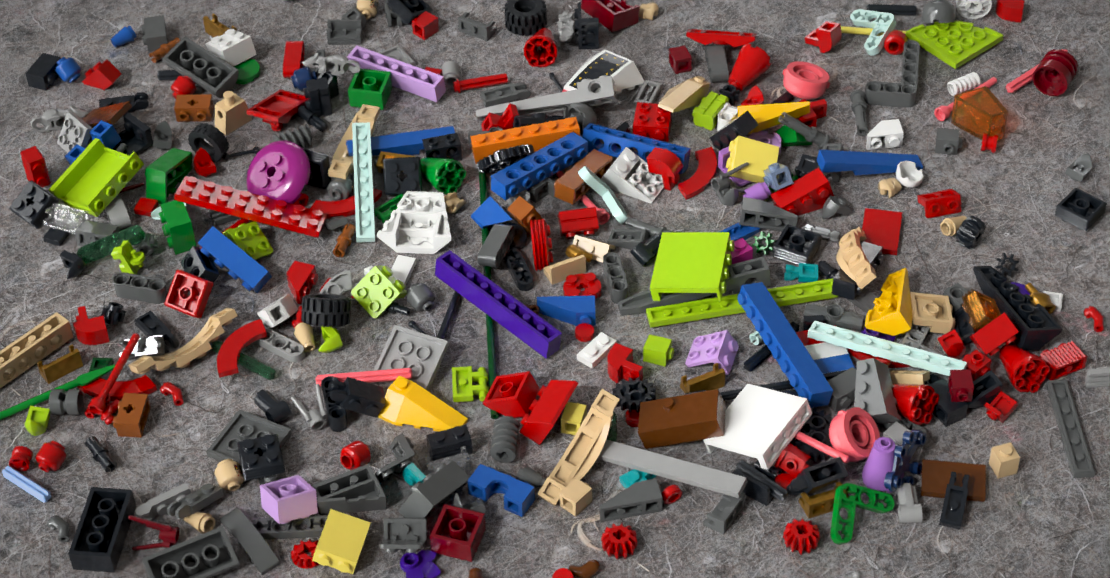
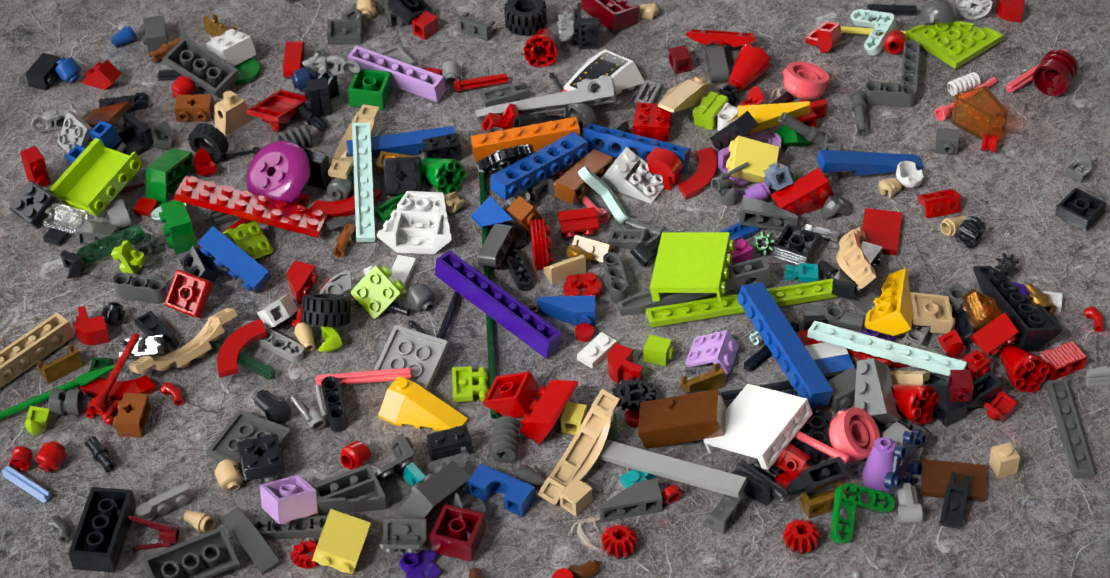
(195, 501): dark grey hinge -> none
(358, 396): black hinge -> none
(806, 165): black bracket -> none
(885, 135): white slope -> none

